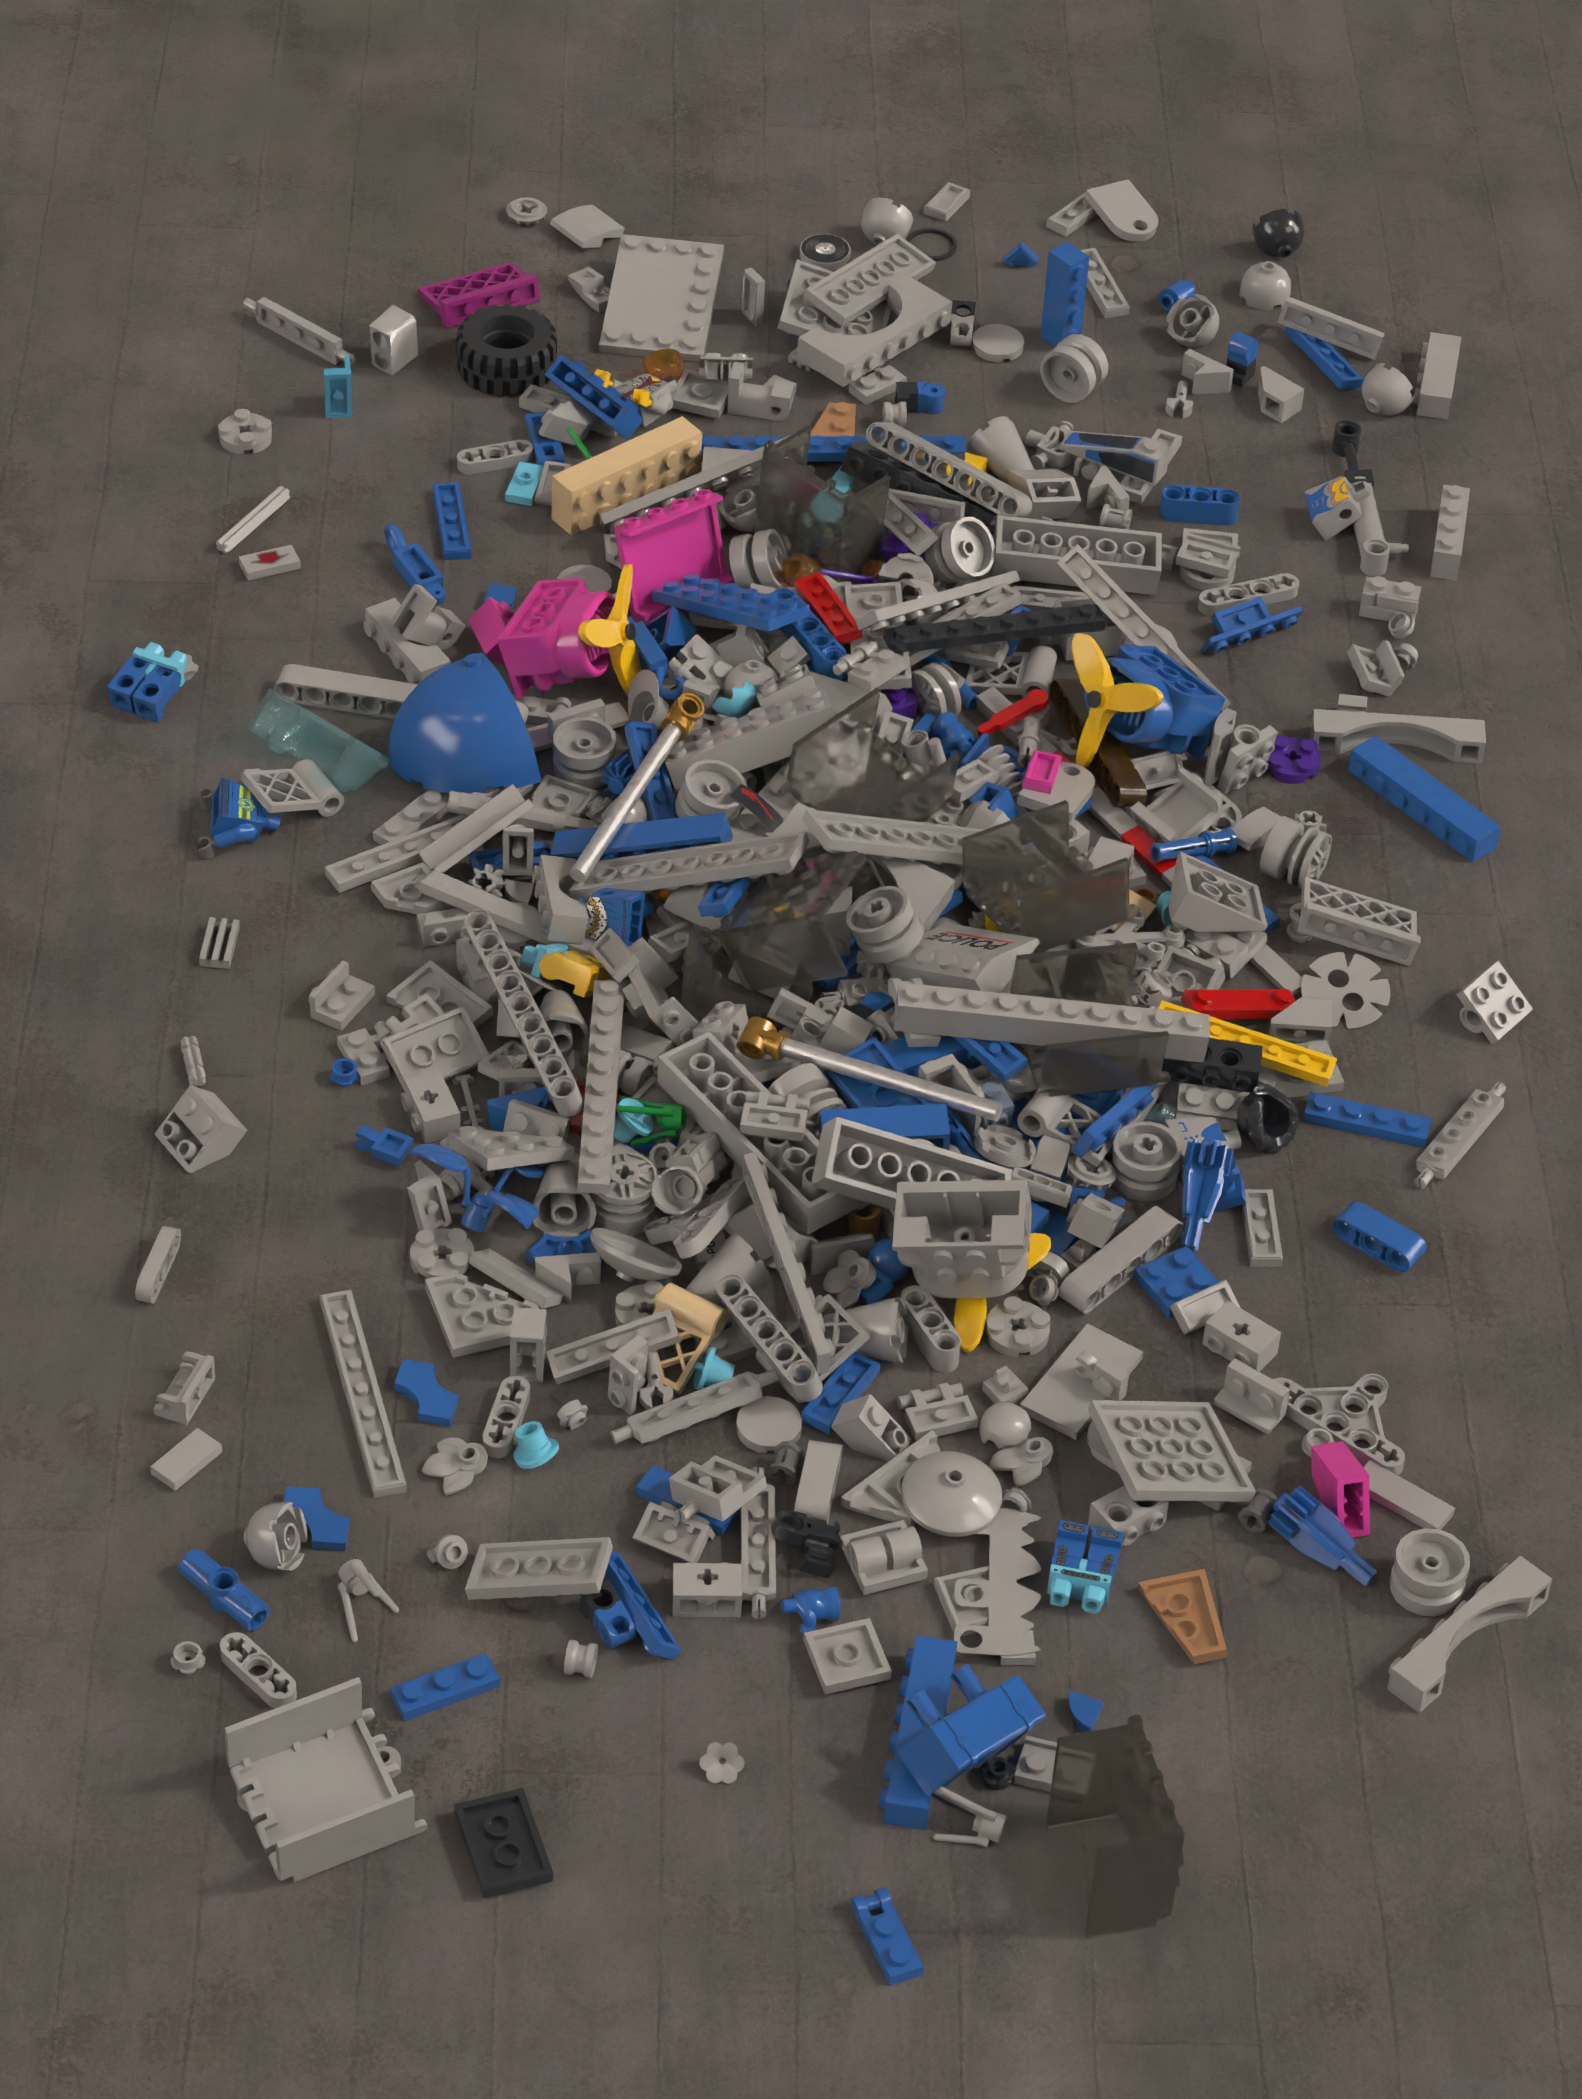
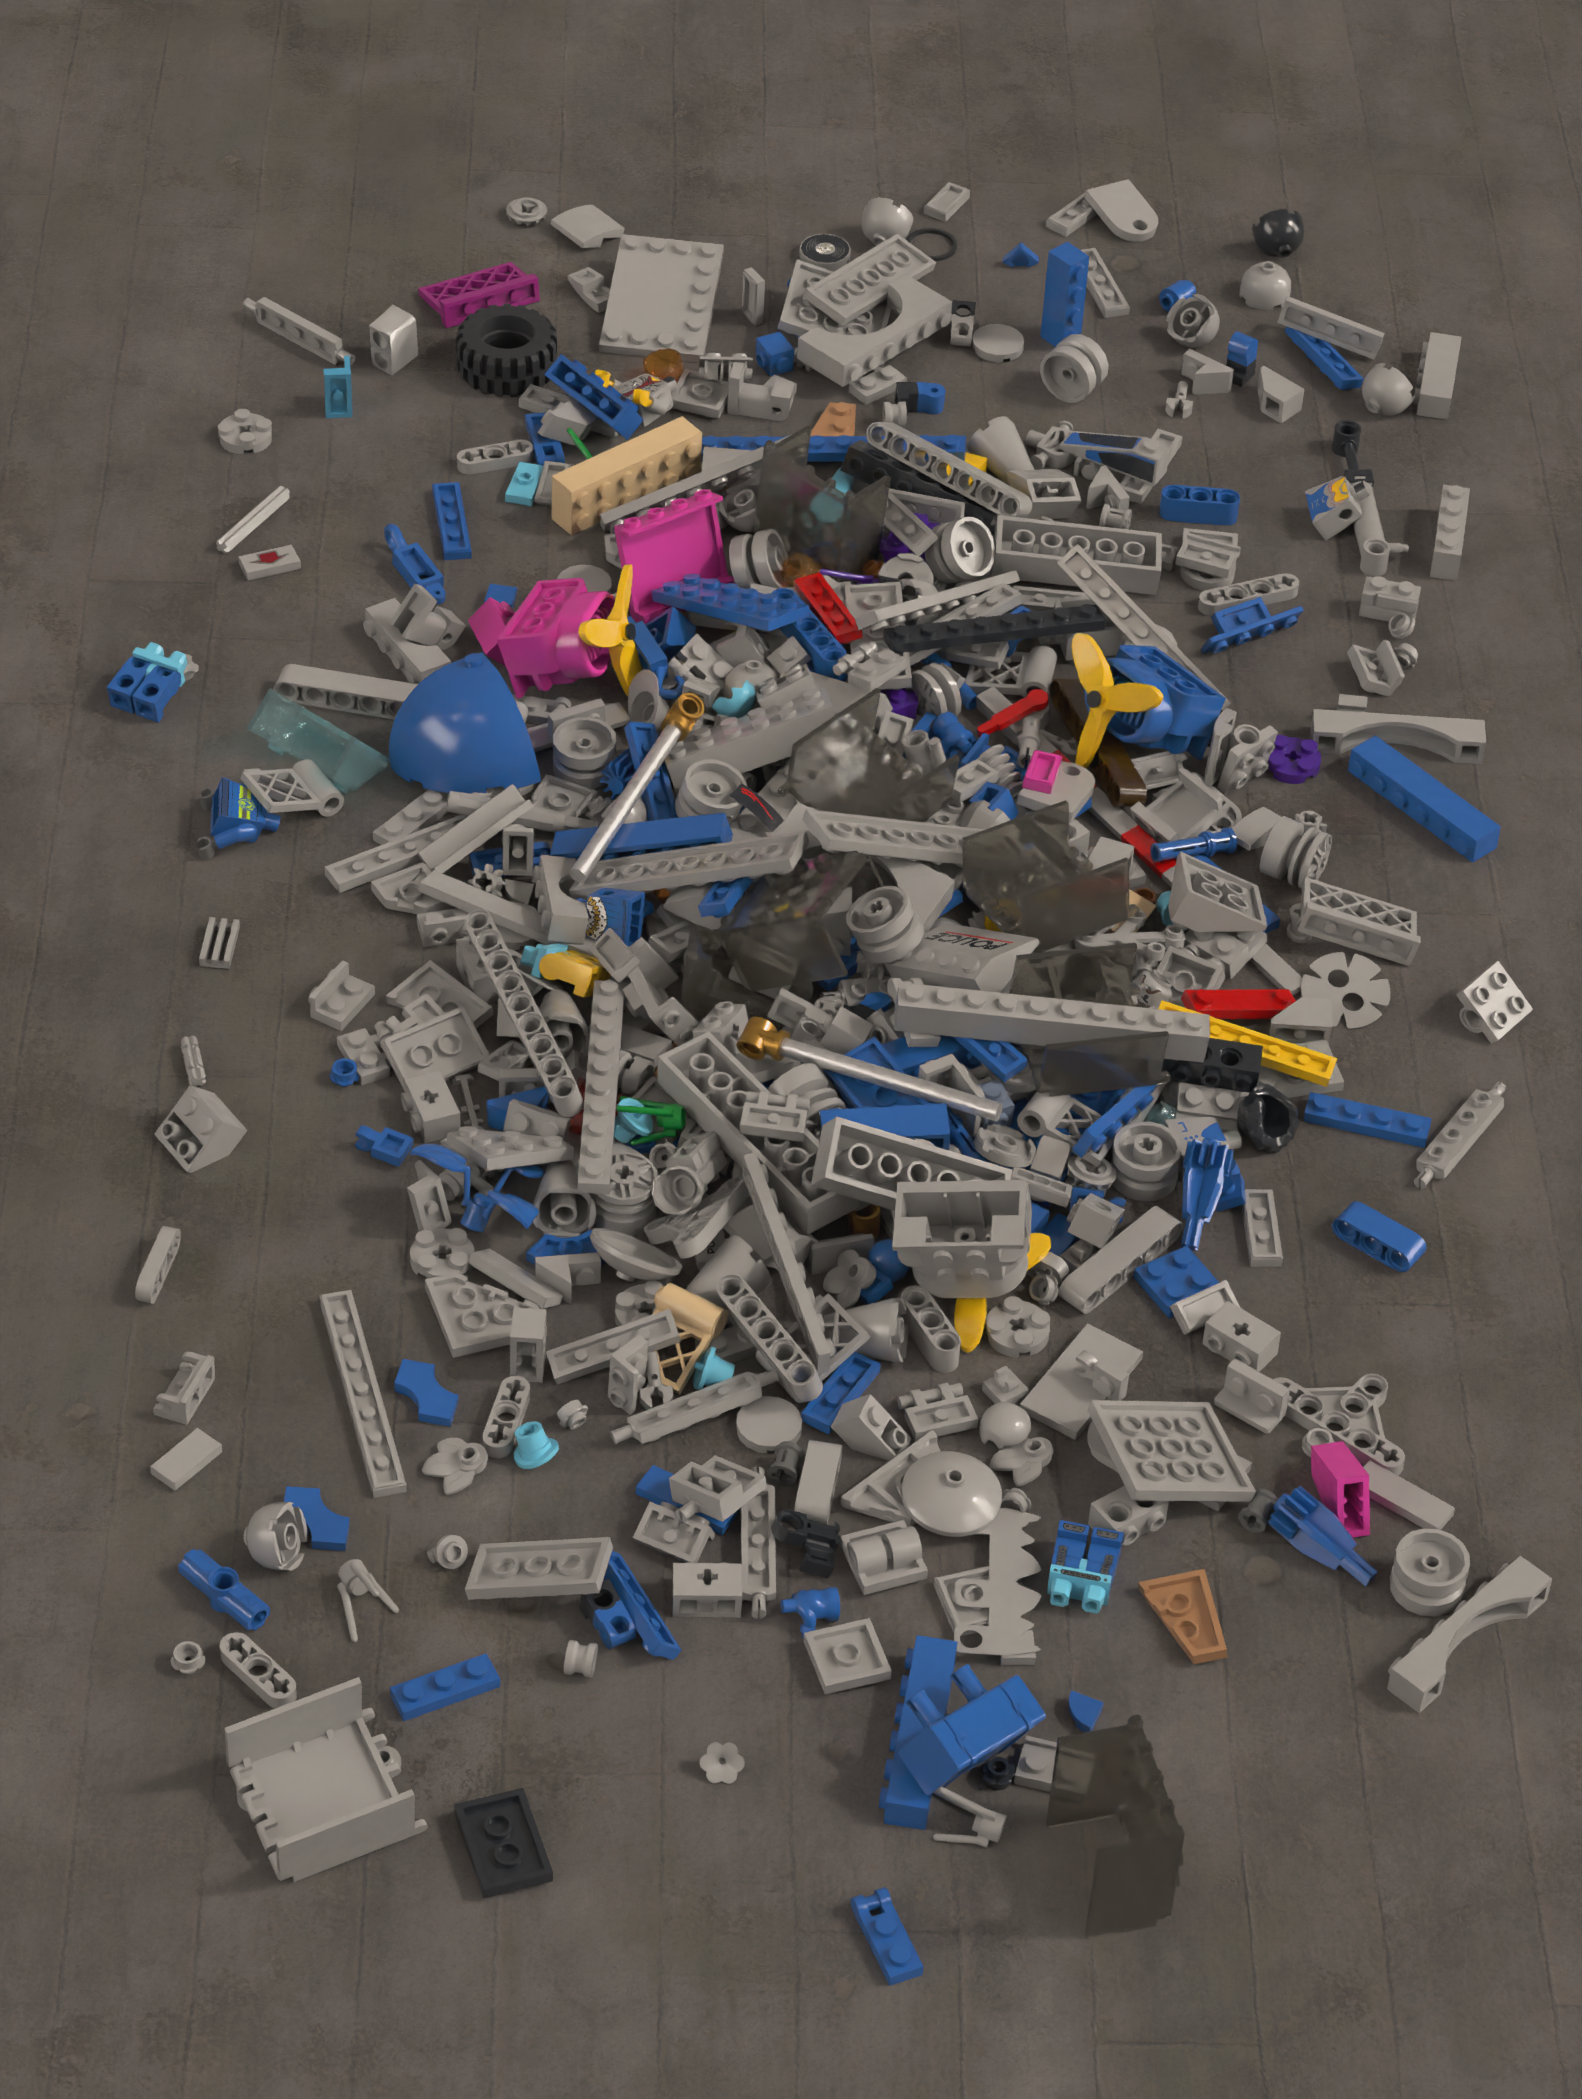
(774, 354): none -> blue brick

